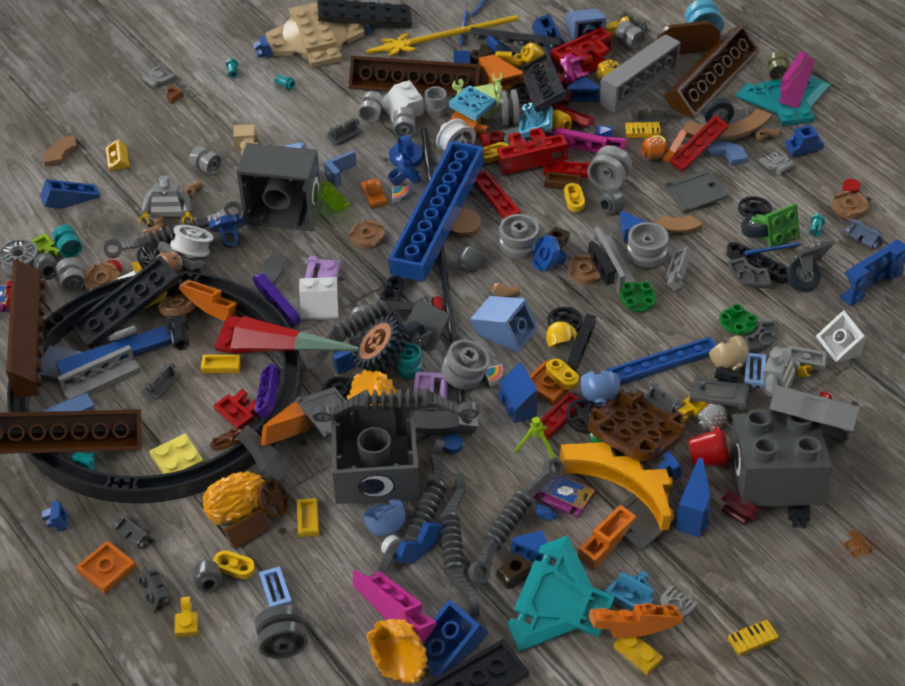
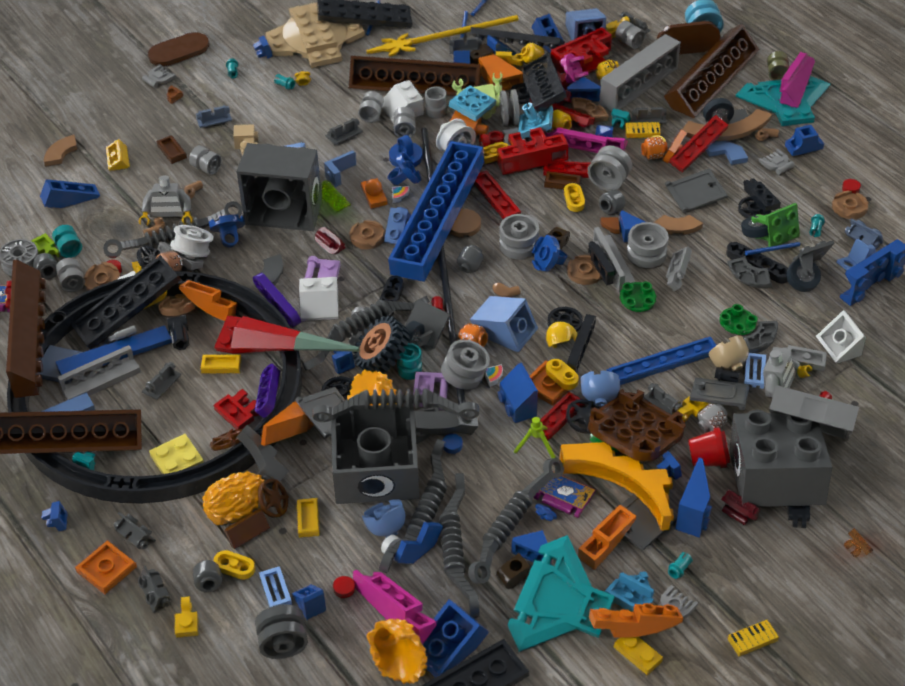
(171, 149): none -> reddish brown tile
(178, 49): none -> reddish brown tile
(220, 115): none -> sand blue hinge
(303, 78): none -> yellow plate
(310, 601): none -> blue slope
(329, 240): none -> dark red piece
(343, 587): none -> red tile
(396, 224): none -> medium blue bracket
(458, 44): none -> dark grey hinge
(474, 333): none -> orange head
(587, 107): none -> medium nougat tile
(611, 224): none -> dark orange tile
(620, 116): none -> teal tile
(677, 569): none -> teal pin
(761, 195): none -> black hinge
(857, 254): none -> medium blue bracket

